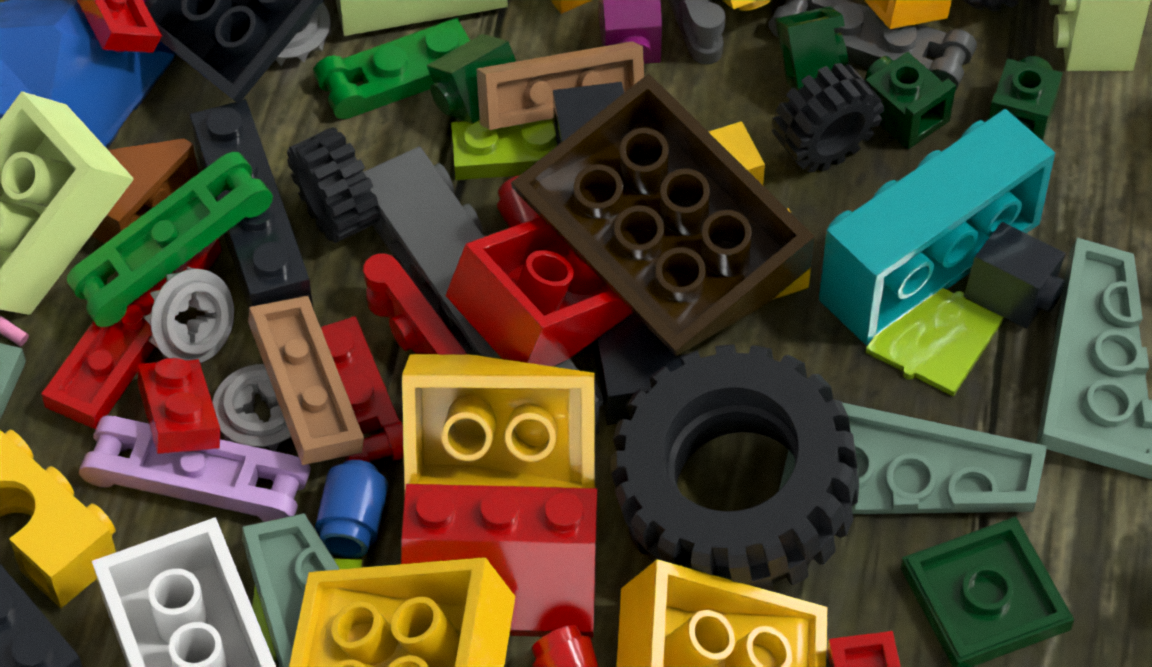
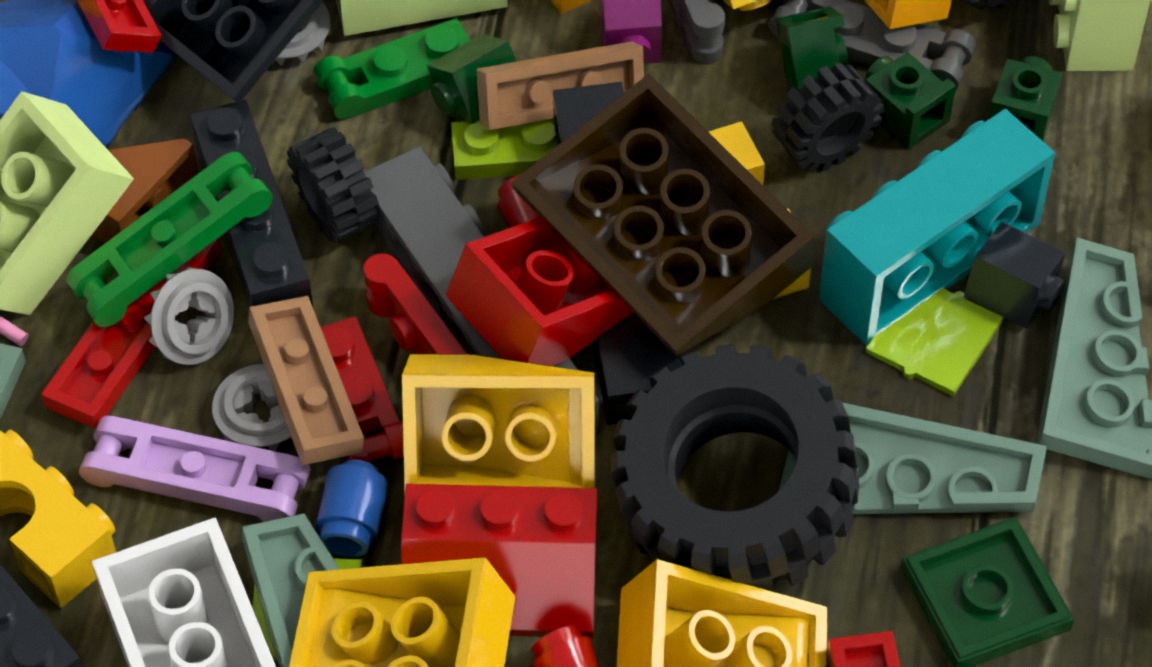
(178, 406): red plate -> none

